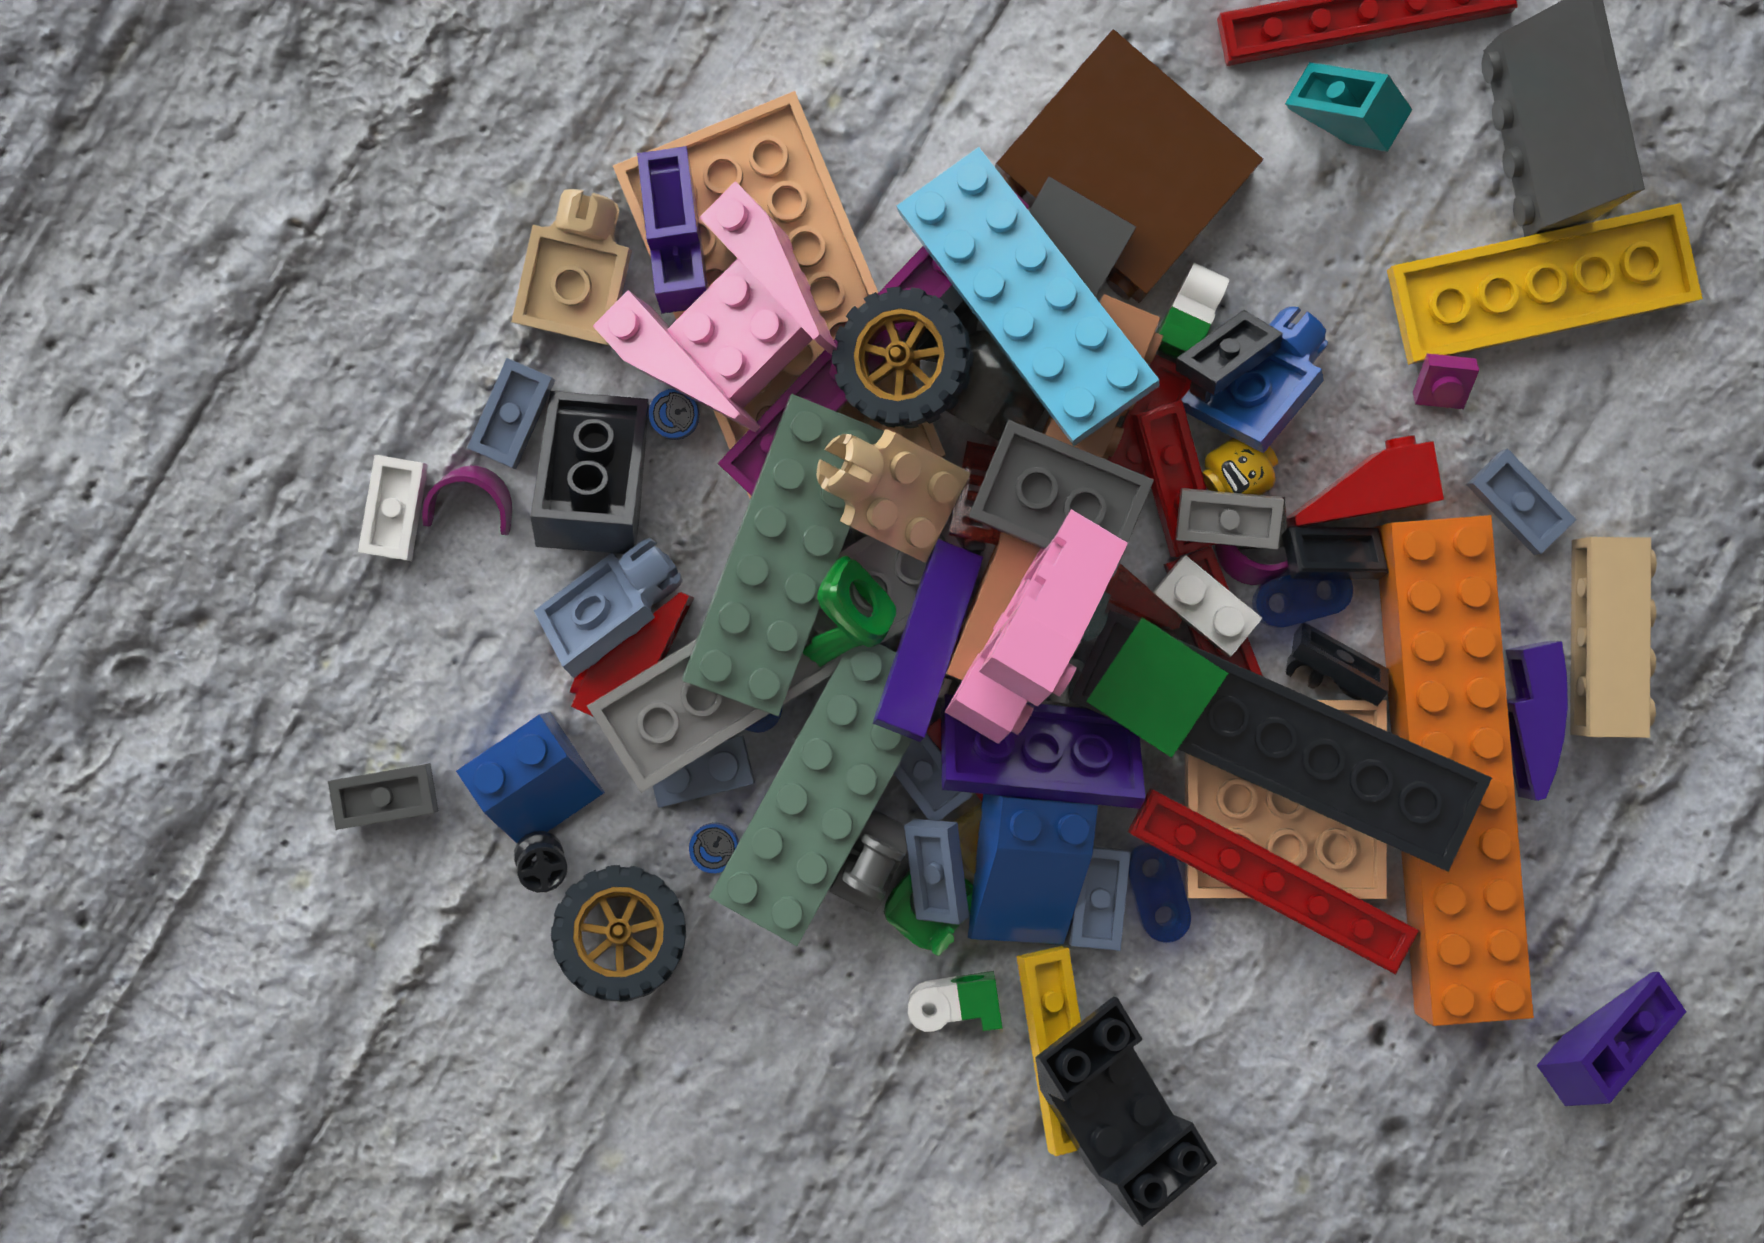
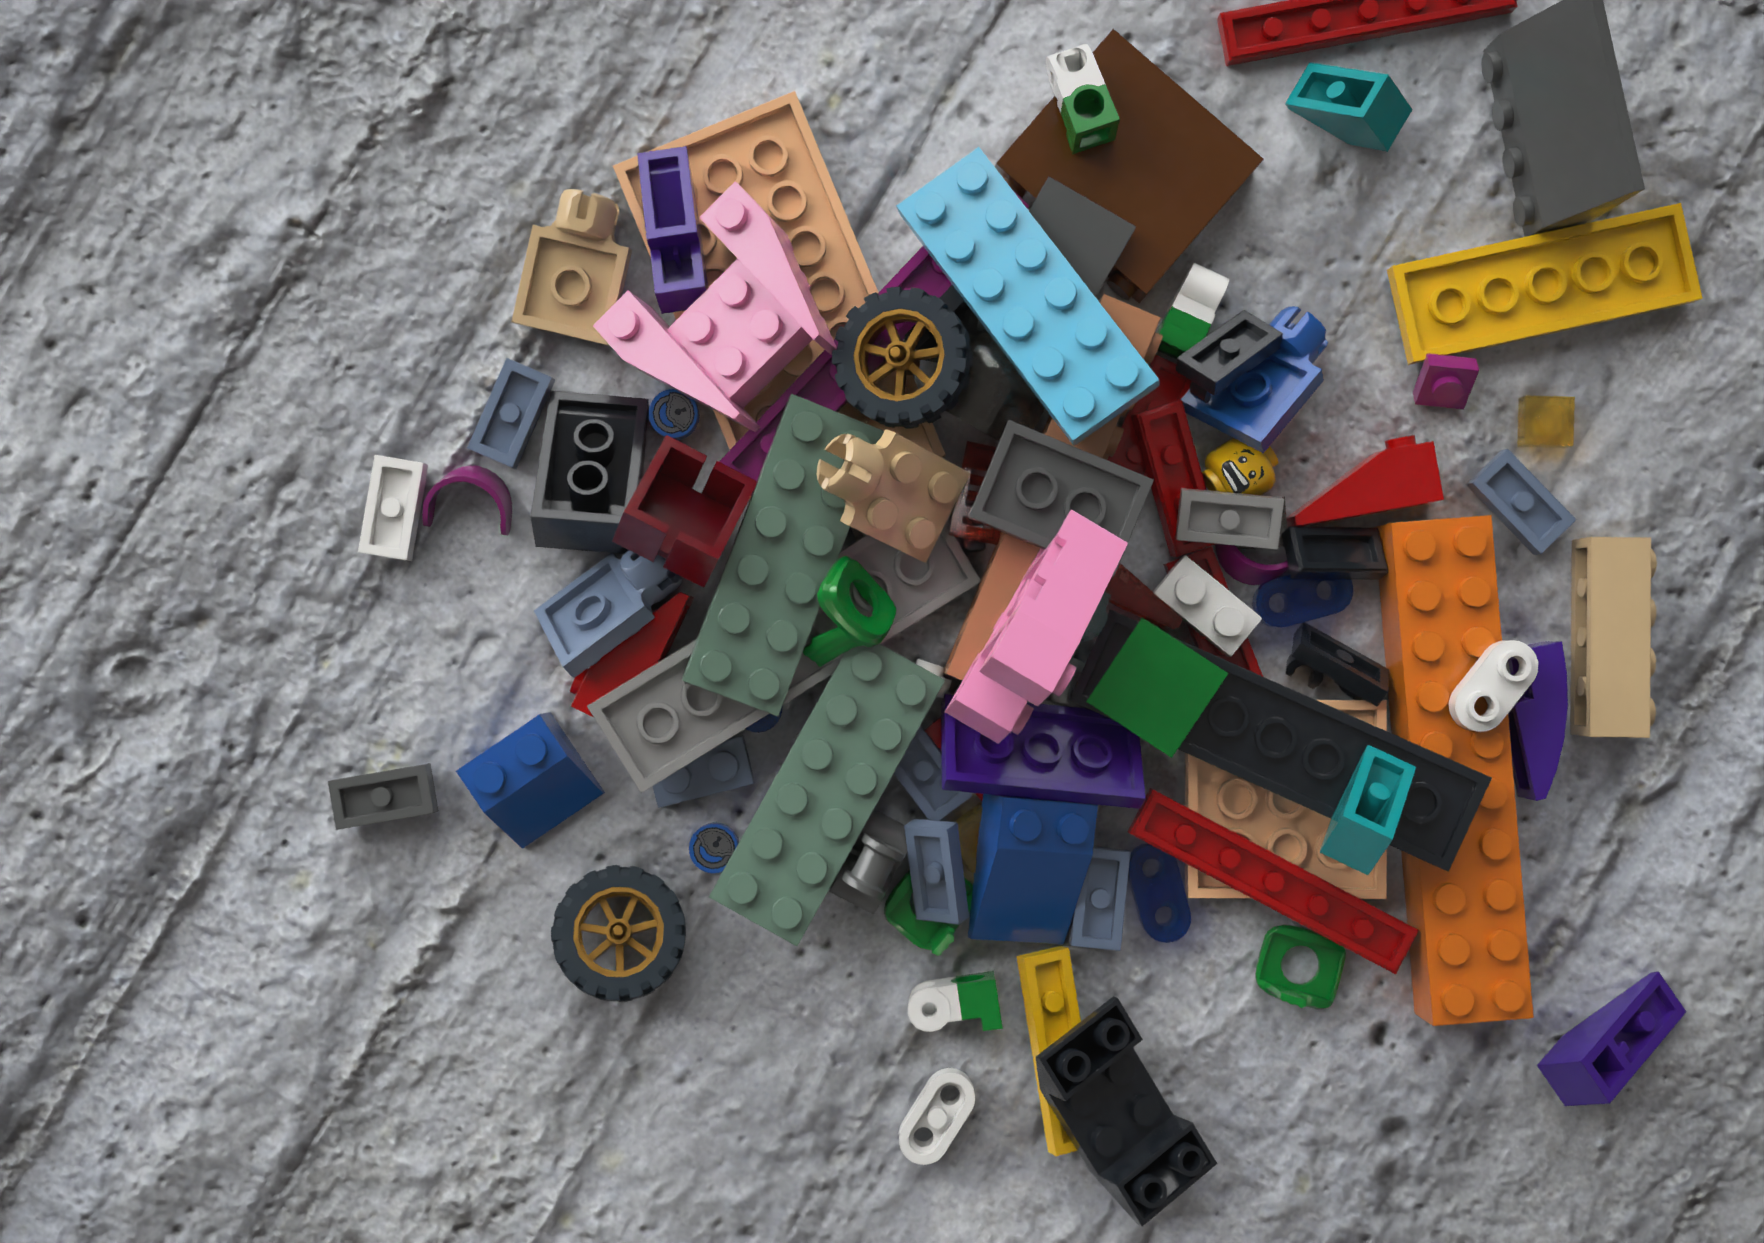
(543, 873): black wheel -> none
(675, 519): none -> dark red piece
(928, 641): dark purple tile -> none
(938, 1115): none -> white plate
(1082, 98): none -> leg
(1315, 993): none -> green piece
(1368, 810): none -> teal slope
(1492, 681): none -> white plate
(1546, 421): none -> clear yellow plate

